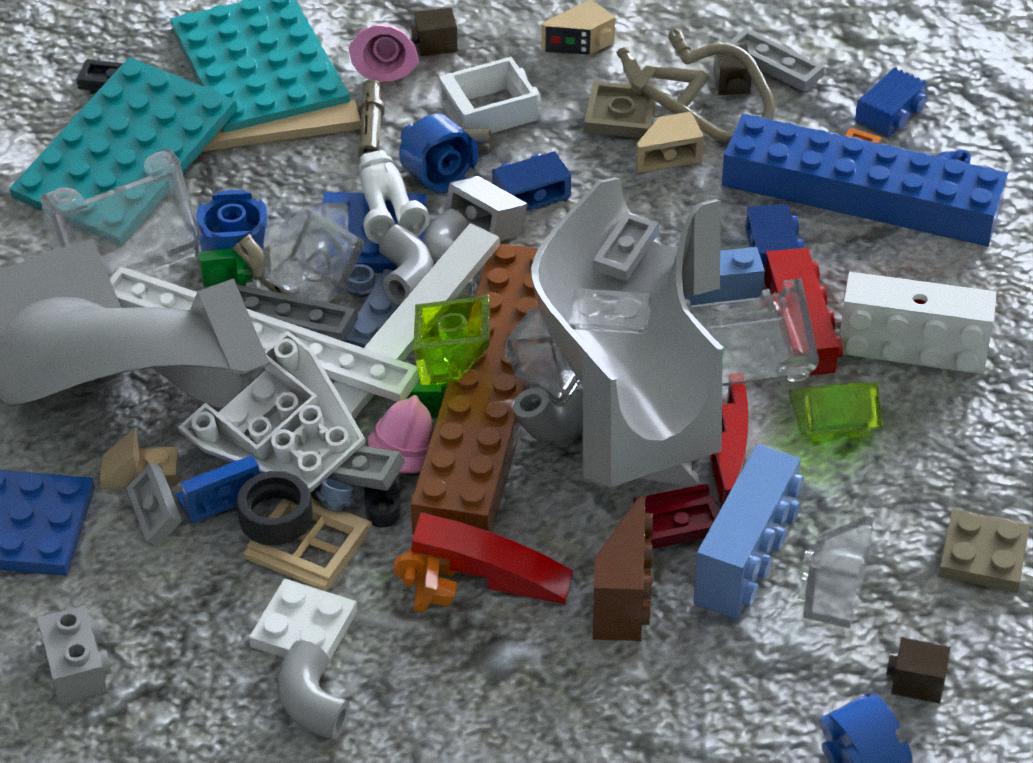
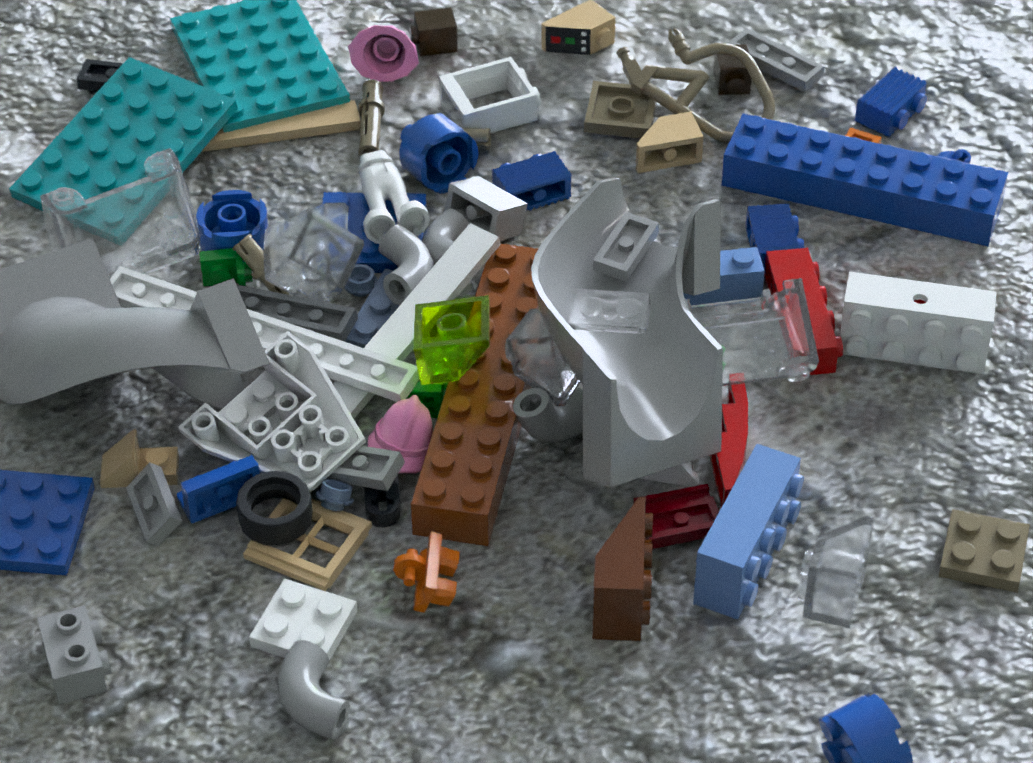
(485, 554): red slope -> none
(837, 409): clear neon green slope -> none
(919, 670): dark brown brick -> none

